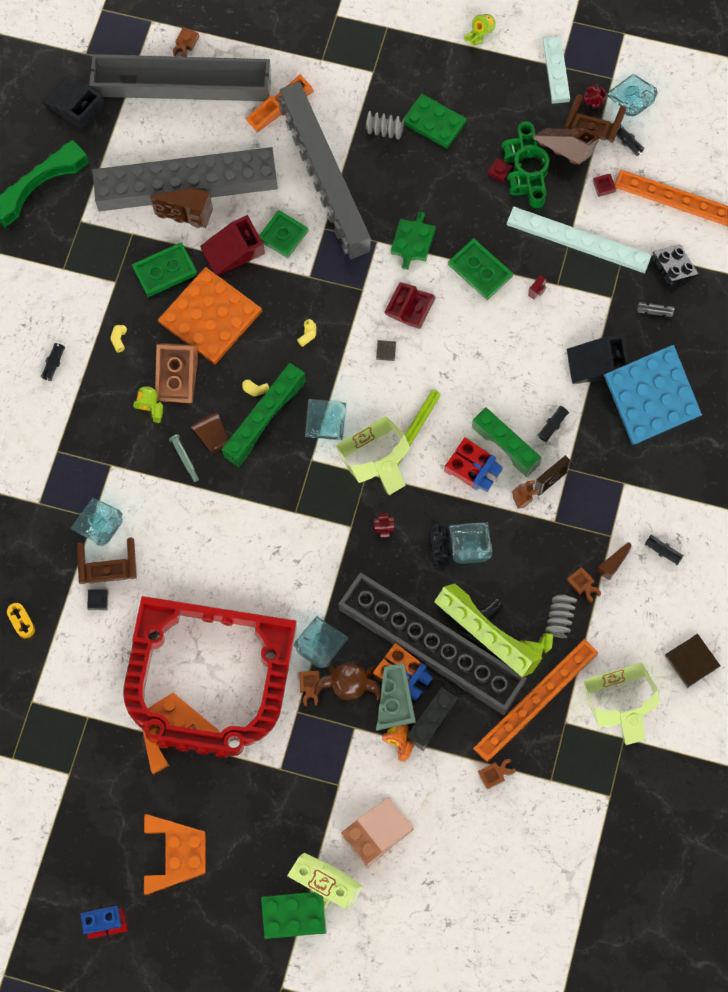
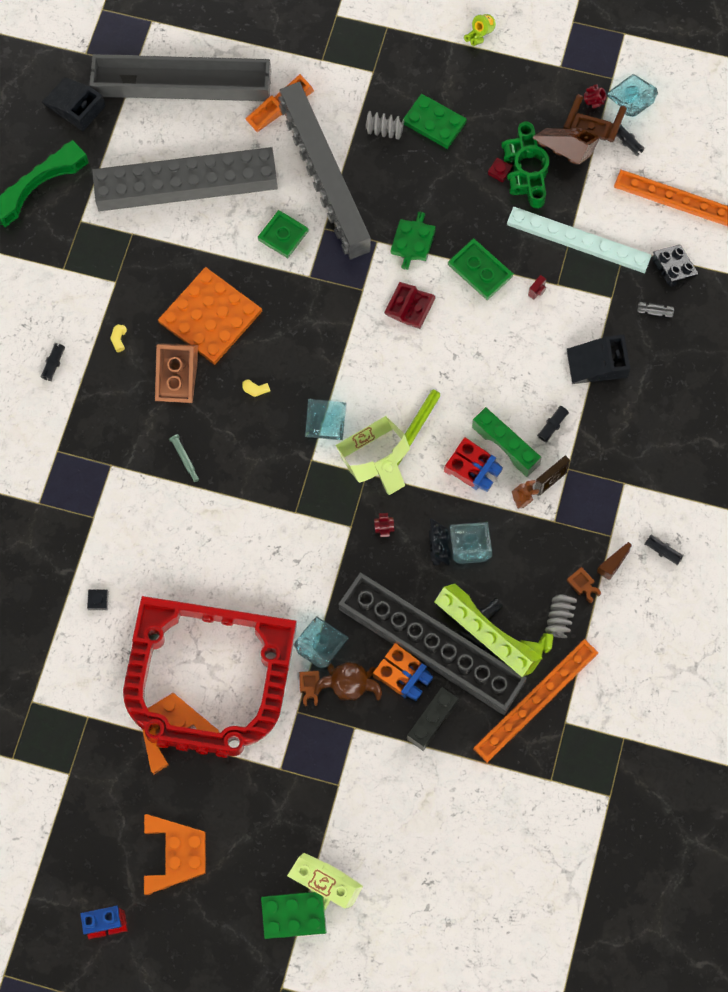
(17, 622): yellow beam -> none
(98, 522): clear light blue slope -> none
(107, 570): reddish brown plate -> none
(147, 400): lime piece -> none
(164, 269): green plate -> none
(184, 41): dark orange plate -> none
(184, 205): reddish brown slope -> none
(211, 432): reddish brown piece -> none
(233, 246): dark red slope -> none
(247, 434): green arch -> none
(309, 333): light yellow arm -> none
(377, 832): slope -> none
(386, 350): clear smoke tile -> none
(395, 700): sand green wing -> none
(398, 737): orange piece -> none
(493, 775): dark orange plate -> none
(556, 70): light aqua plate -> none
(604, 185): dark red plate -> none
(631, 720): yellowish green piece -> none
(652, 394): dark azure plate -> none
(692, 660): dark brown tile -> none

